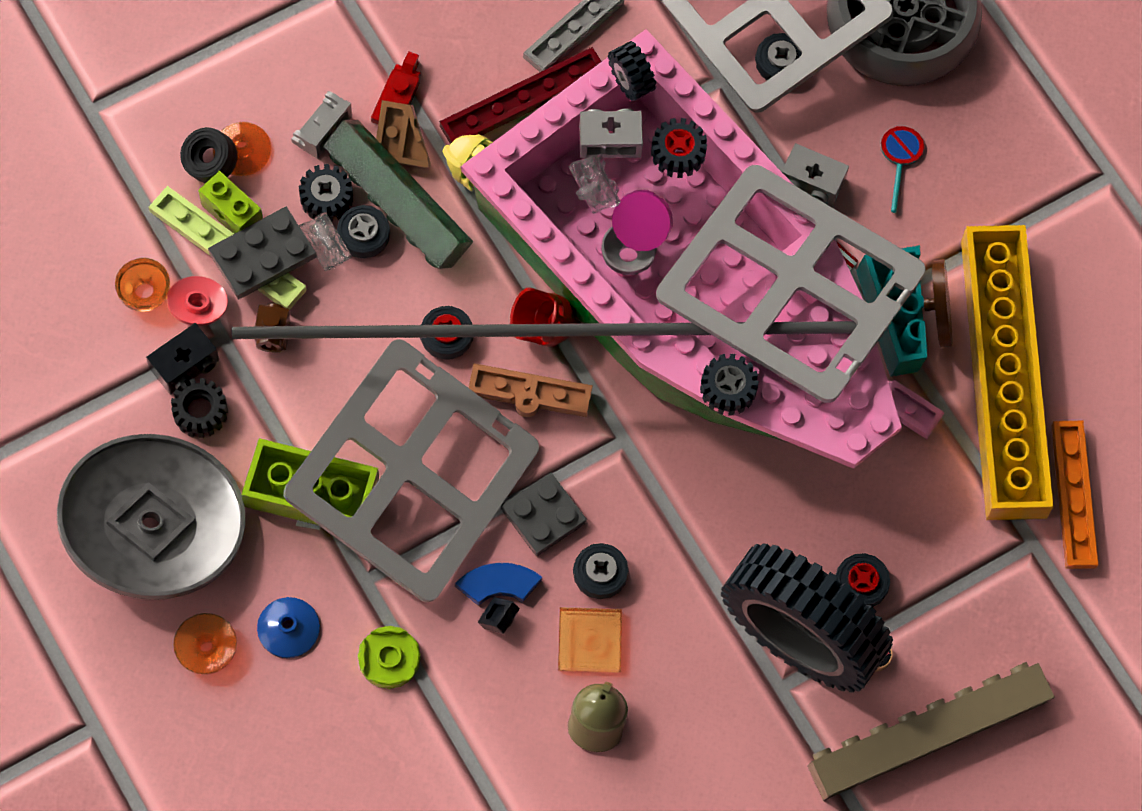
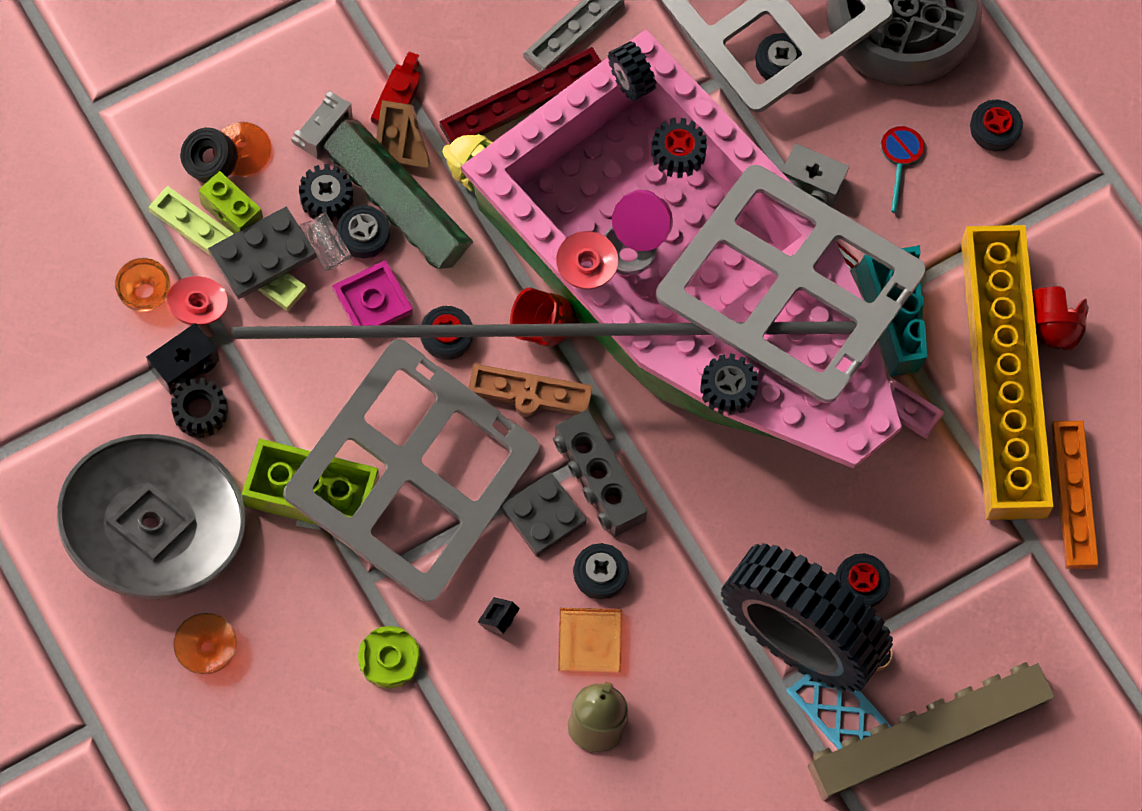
(272, 315): reddish brown brick -> none
(291, 641): blue dish -> none
(372, 297): none -> dark pink plate
(498, 580): blue tile -> none
(584, 431): none -> dark grey brick
(587, 247): none -> coral dish
(594, 183): clear hips -> none
(624, 141): light grey brick -> none
(811, 710): none -> medium azure window
(941, 303): reddish brown piece -> none
(1001, 115): none -> black wheel
(1056, 323): none -> red helmet

